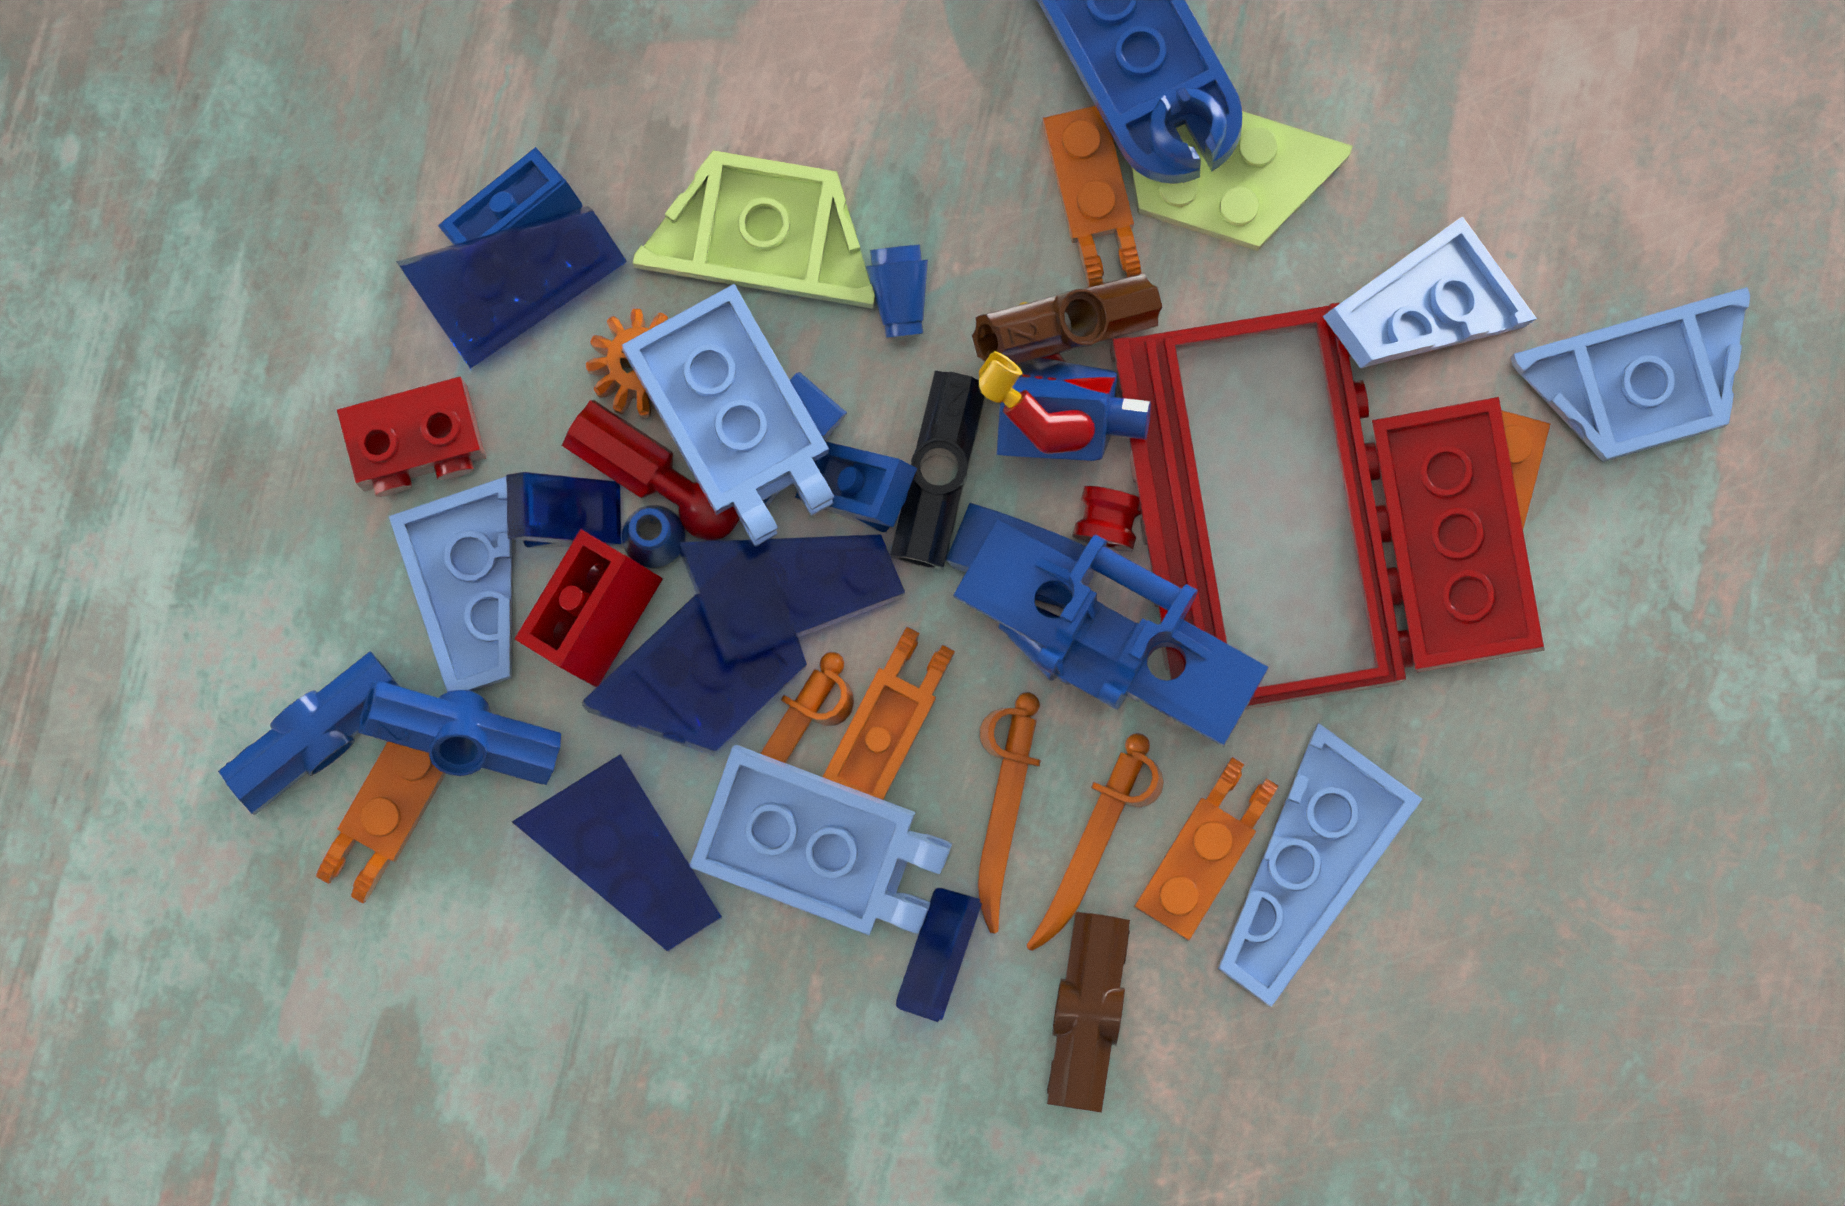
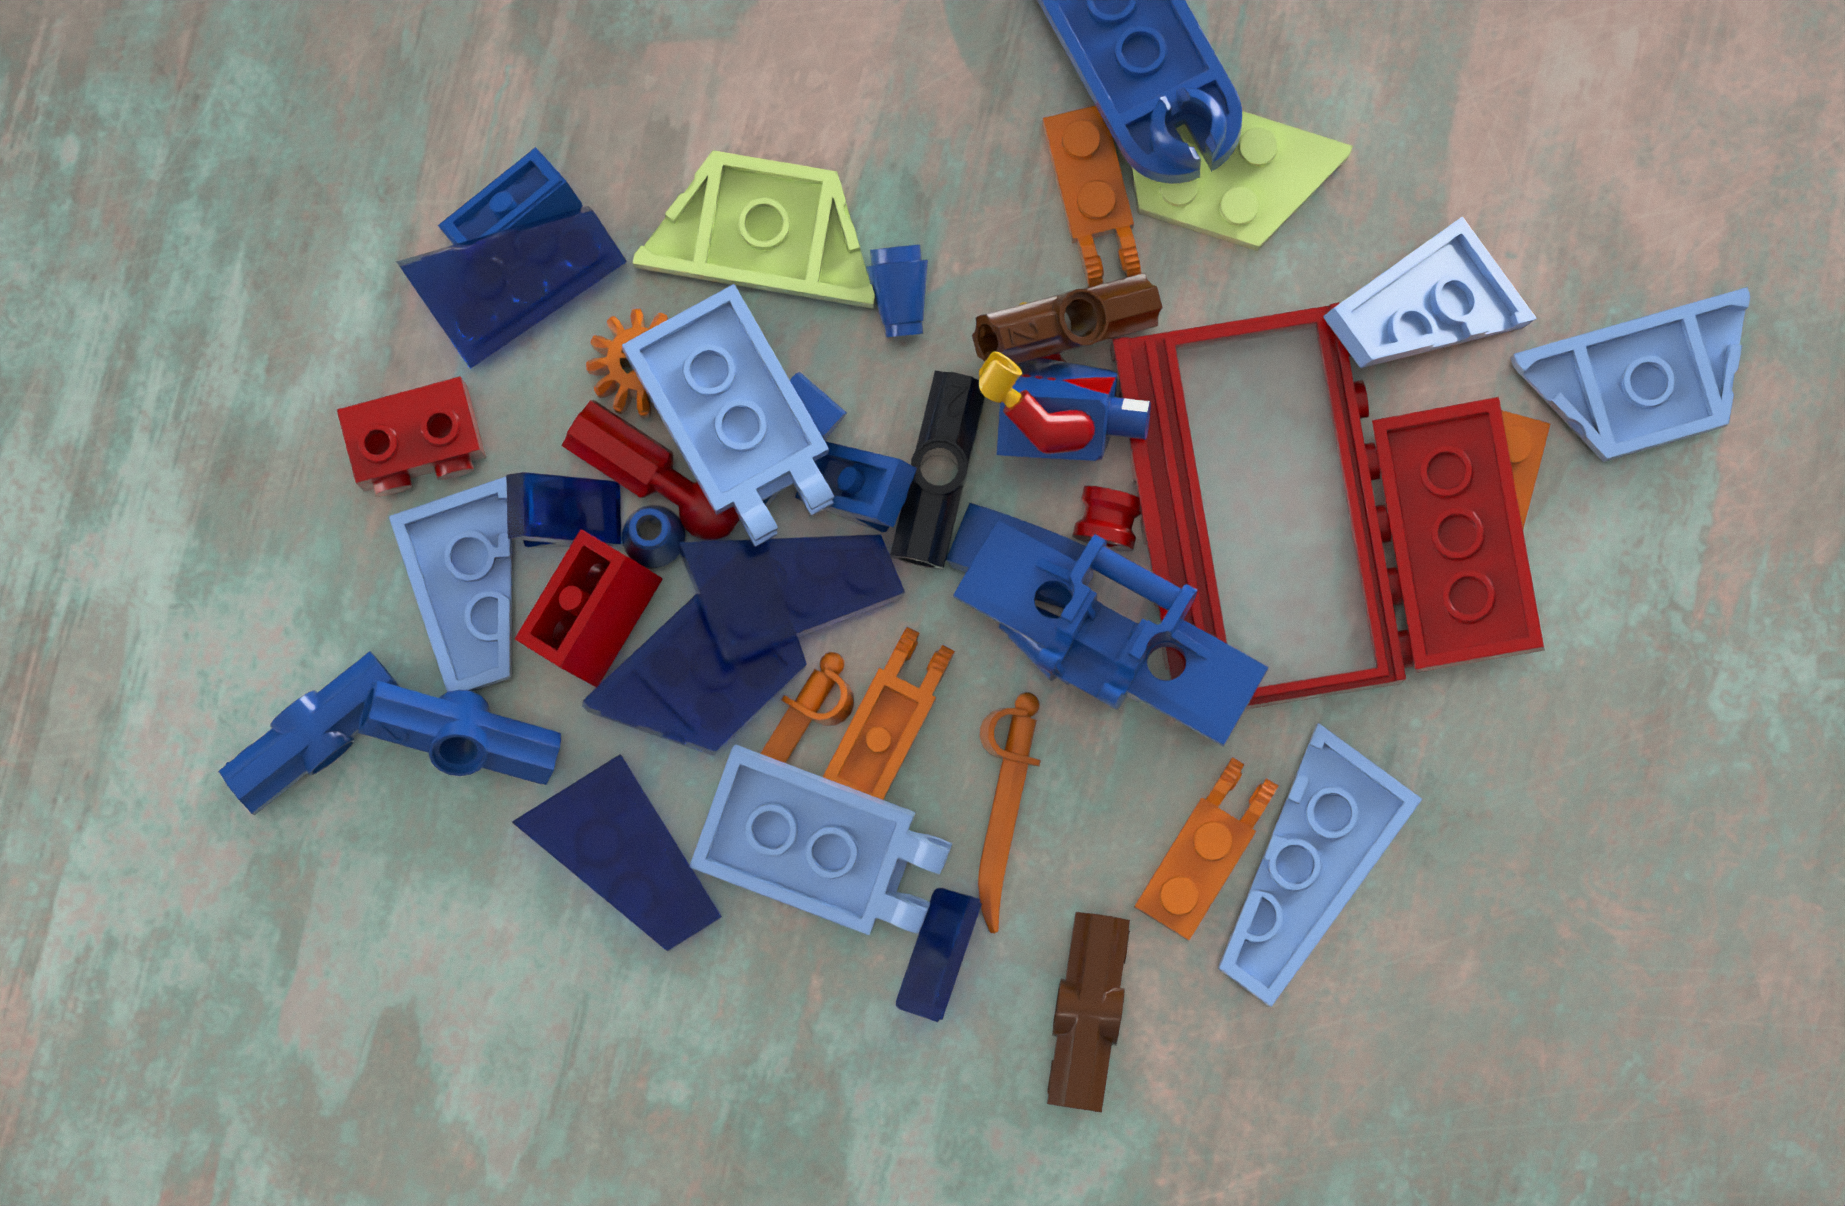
(383, 814): orange hinge -> none
(1098, 833): orange sword -> none

